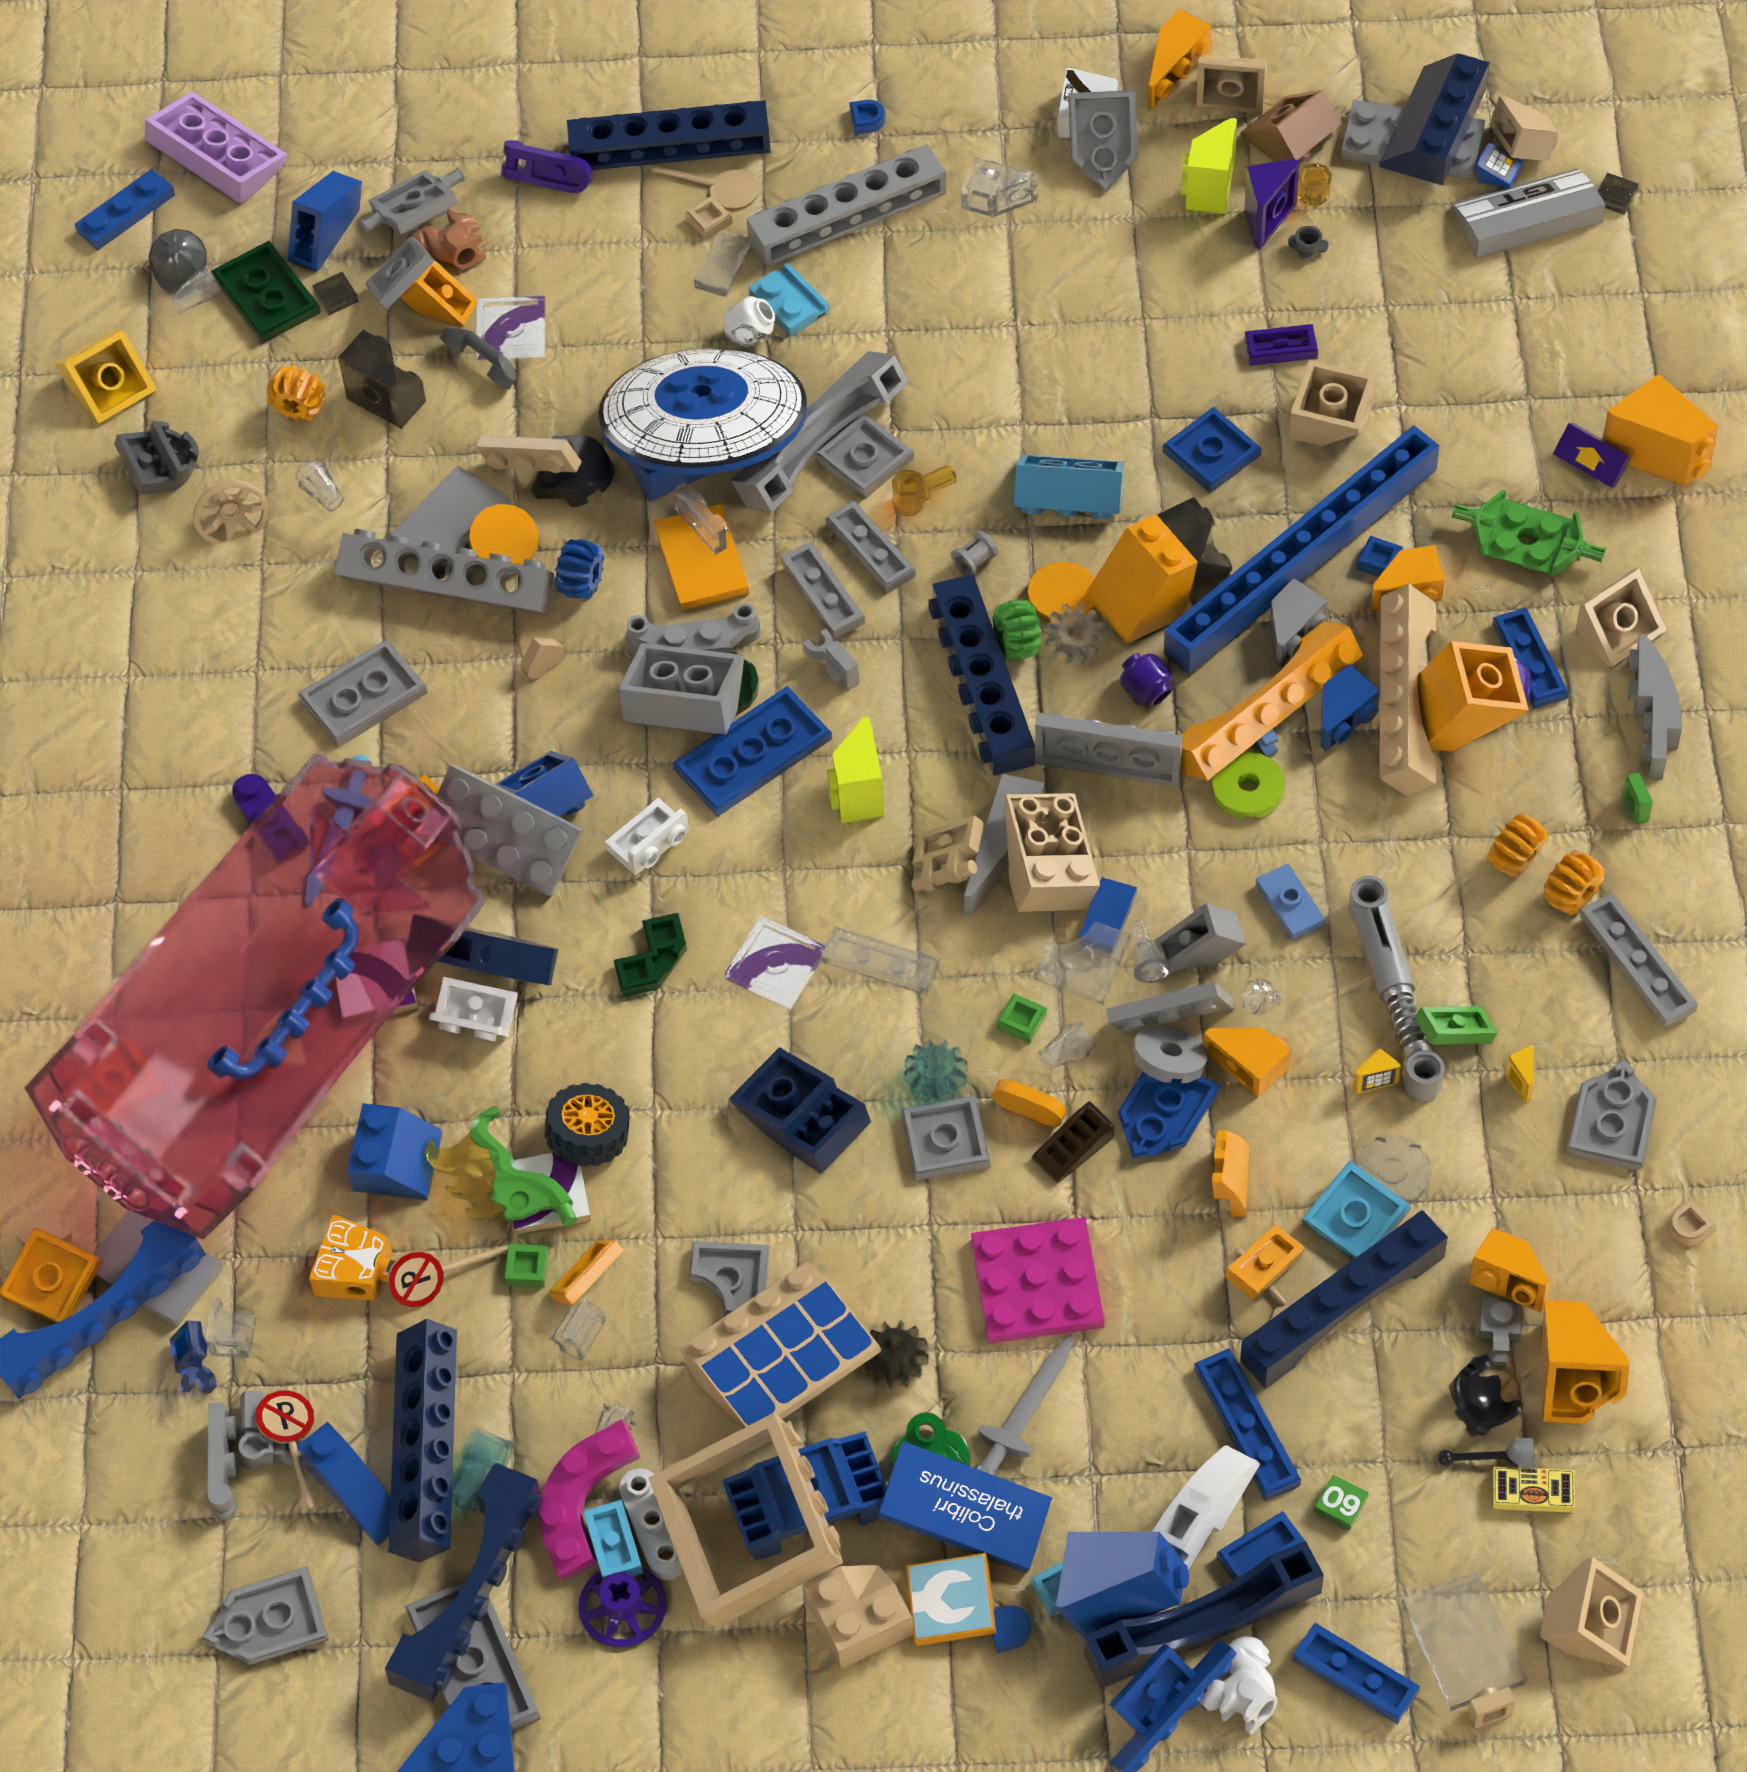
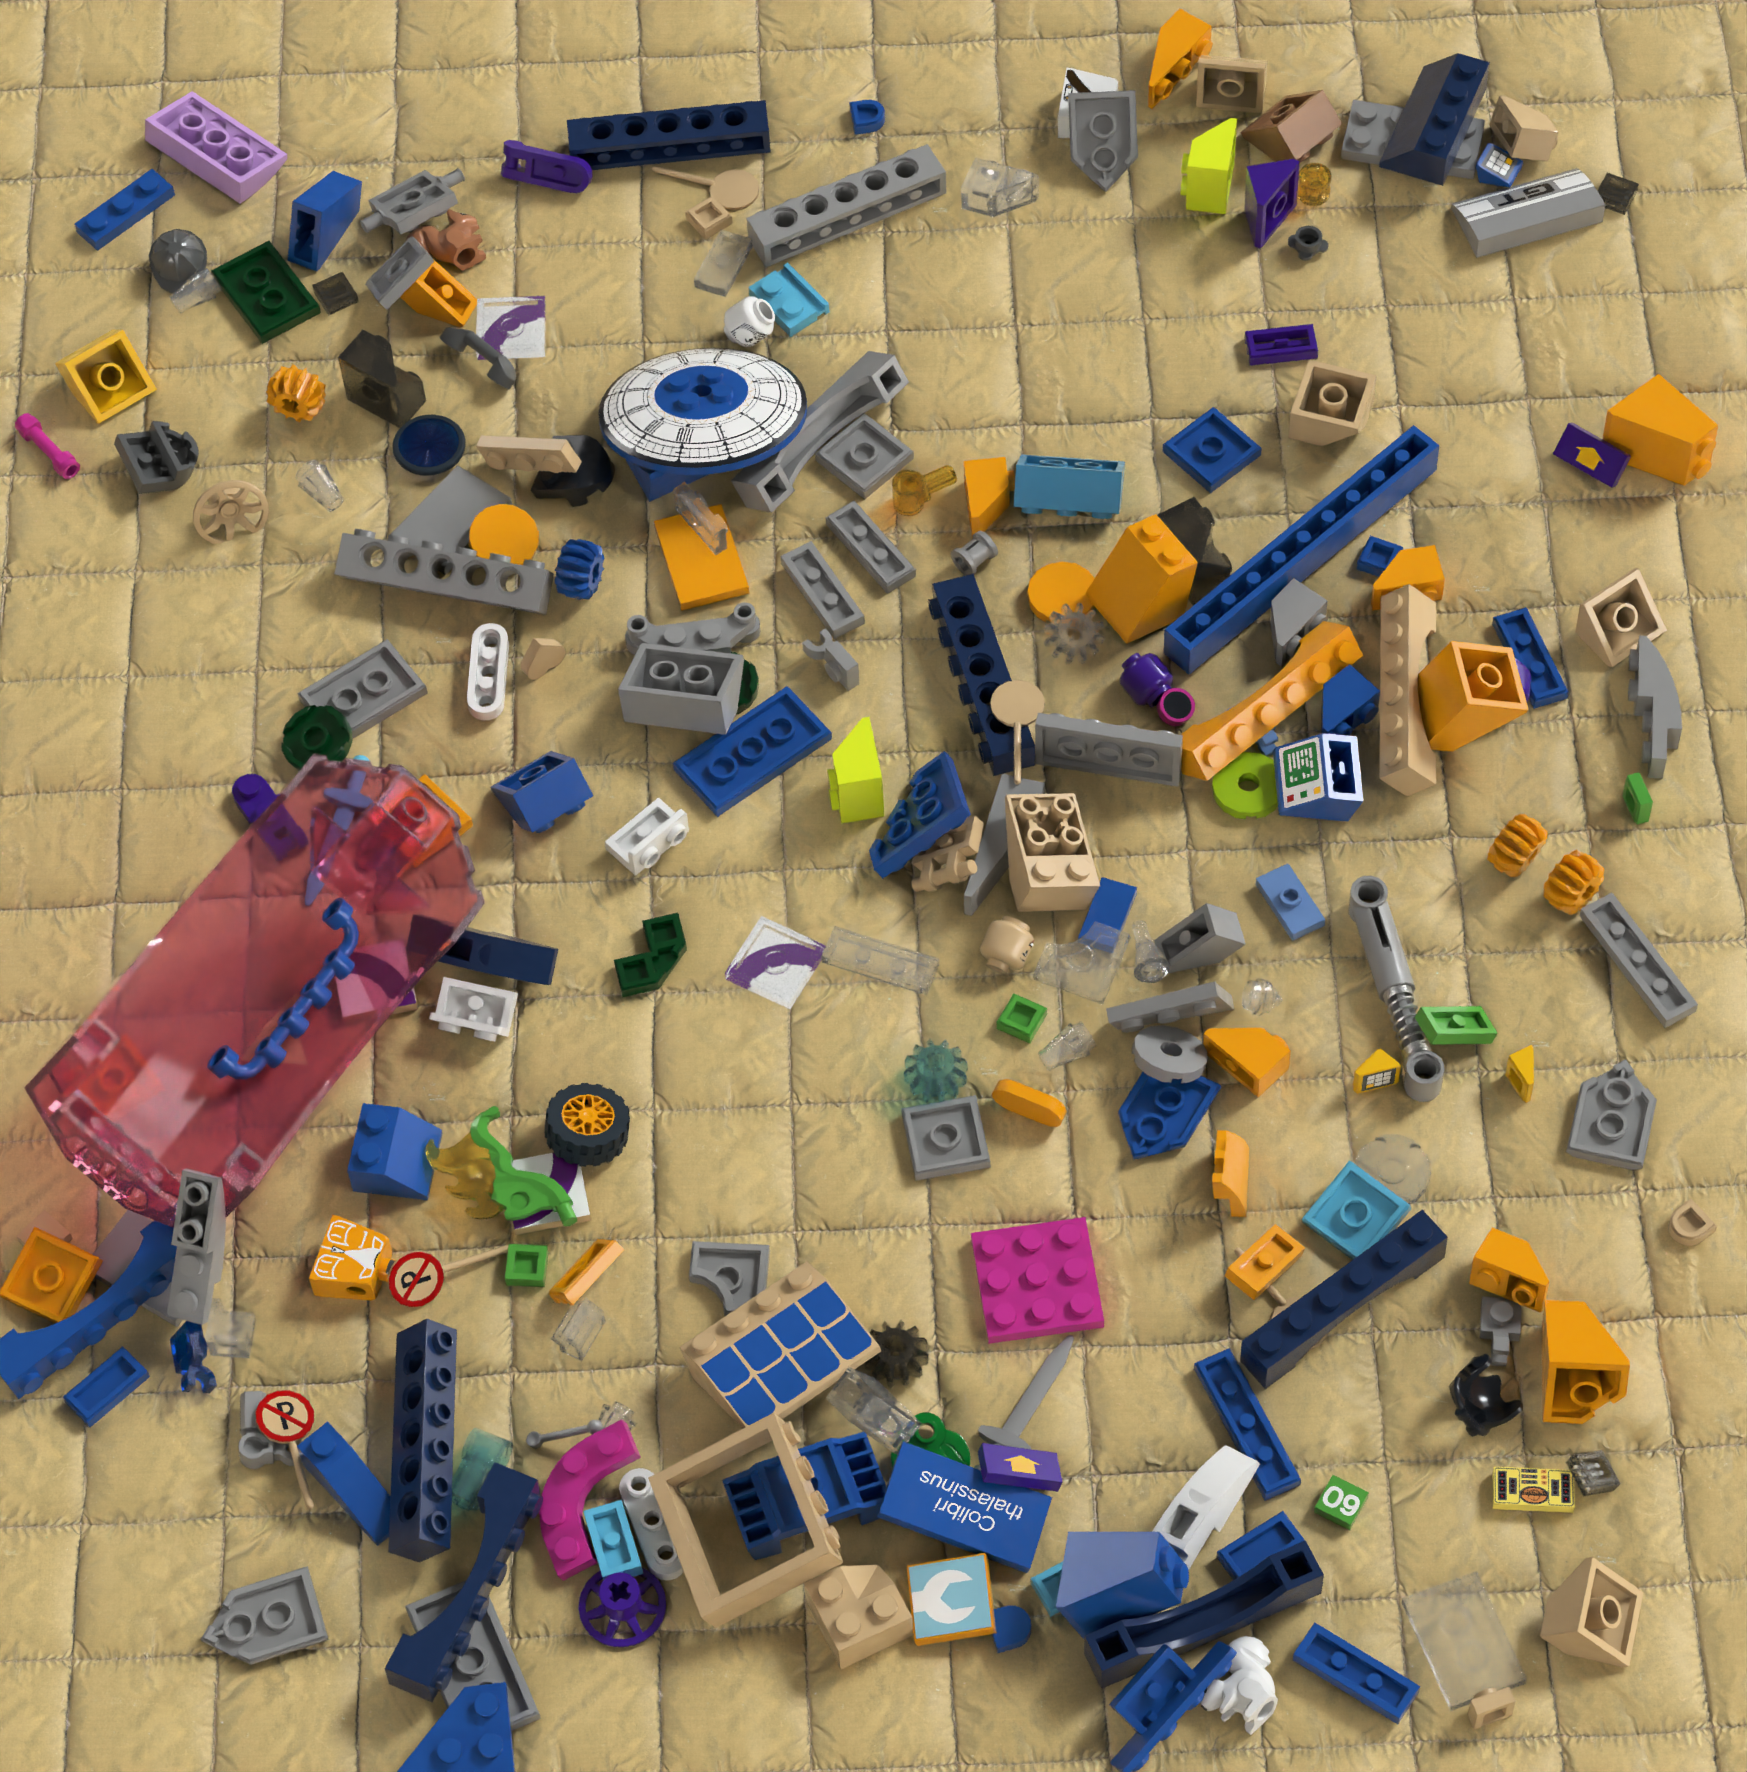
(63, 462): none -> dark pink bar
(106, 1386): none -> blue tile
(200, 1245): none -> light grey slope
(220, 1461): light grey plate -> none
(316, 731): none -> dark green tile
(429, 445): none -> clear blue wheel
(487, 661): none -> white plate
(509, 830): light grey plate -> none
(536, 1440): none -> light grey hinge
(801, 1109): dark blue slope -> none
(873, 1409): none -> clear slope
(925, 816): none -> blue plate
(987, 490): none -> light orange slope
(1006, 944): none -> tan head
(1017, 629): bright green gear -> none
(1017, 705): none -> tan piece
(1019, 1467): none -> dark purple tile
(1076, 1123): dark brown slope -> none
(1175, 707): none -> tile
(1319, 777): none -> blue slope
(1503, 522): bright green plate -> none
(1518, 1454): hinge -> none
(1593, 1473): none -> clear smoke tile

